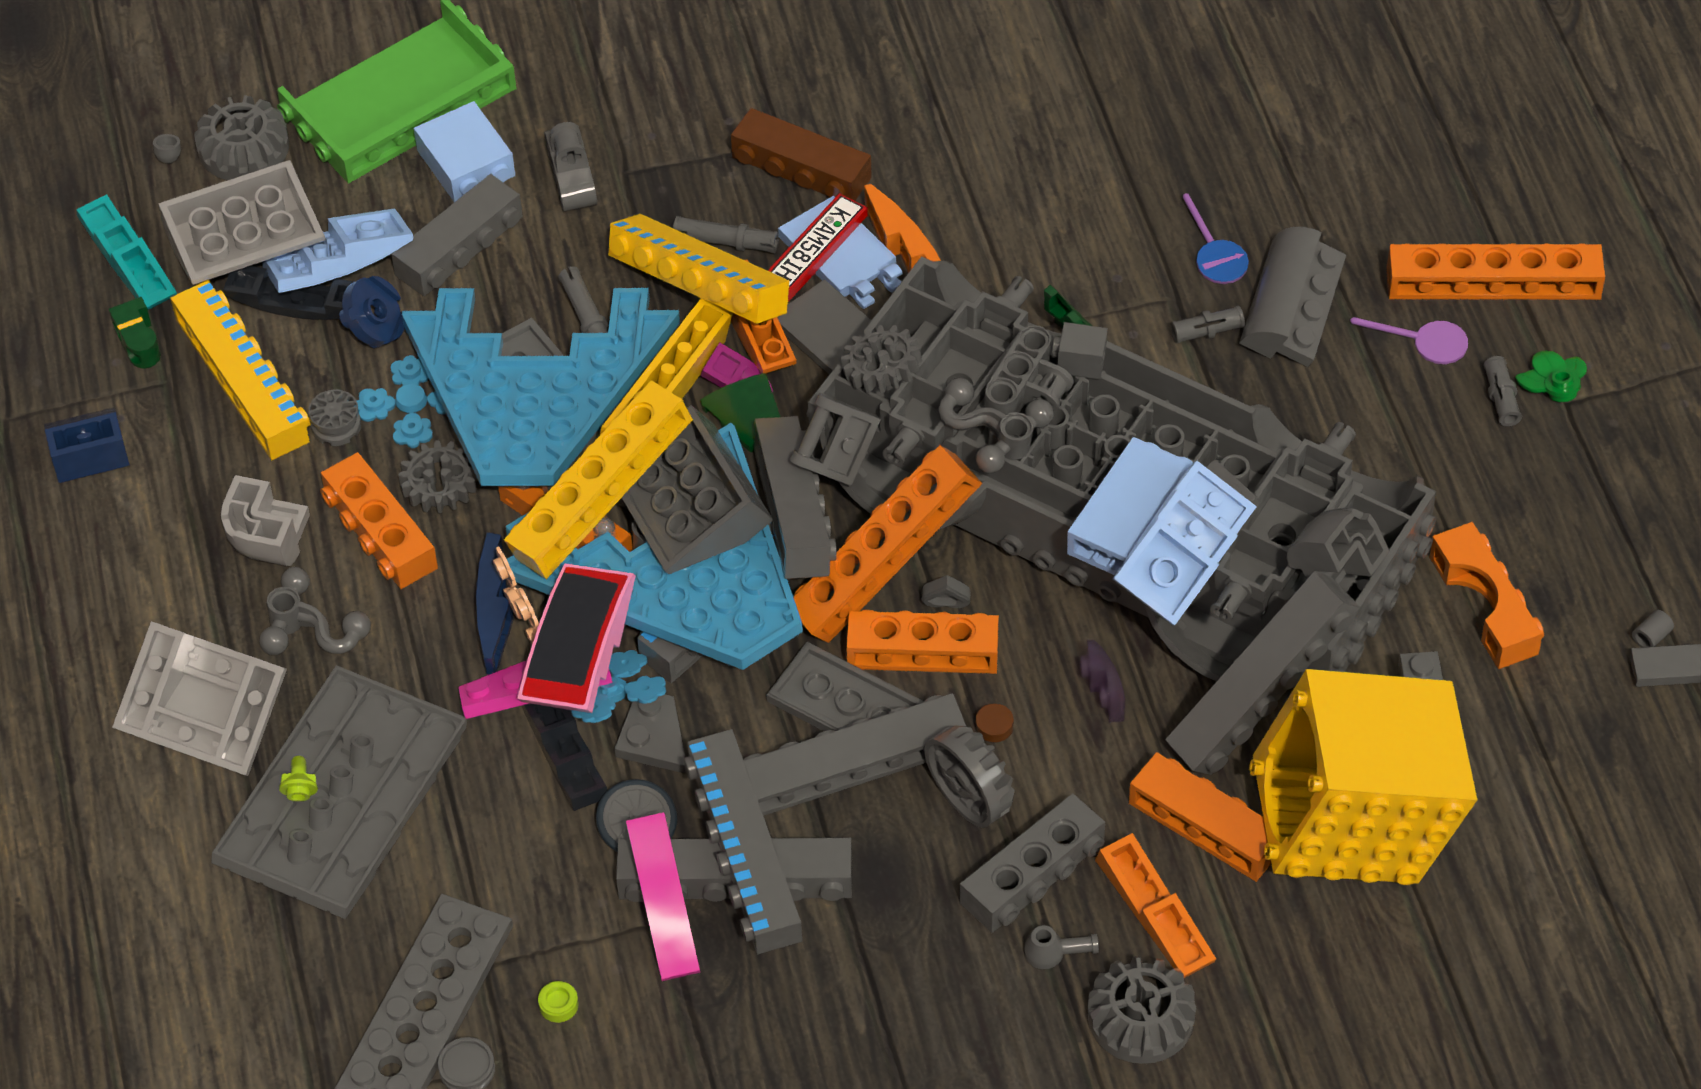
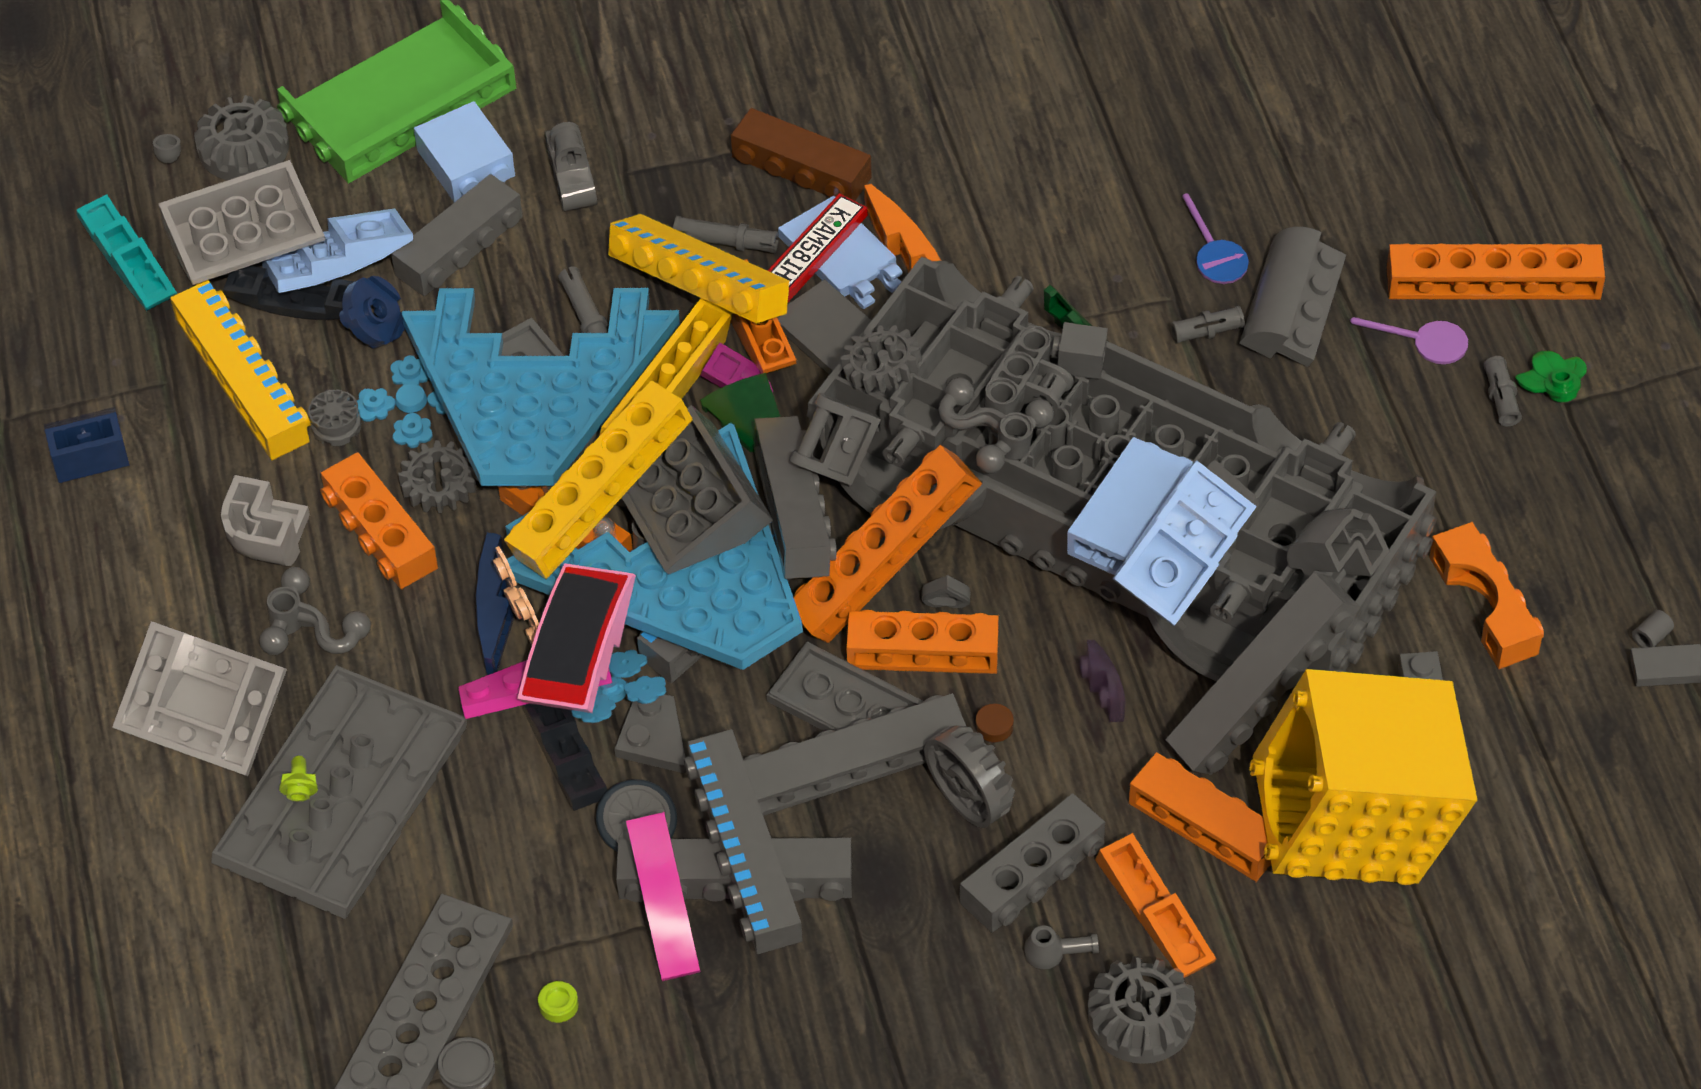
(131, 326): dark green leg -> none

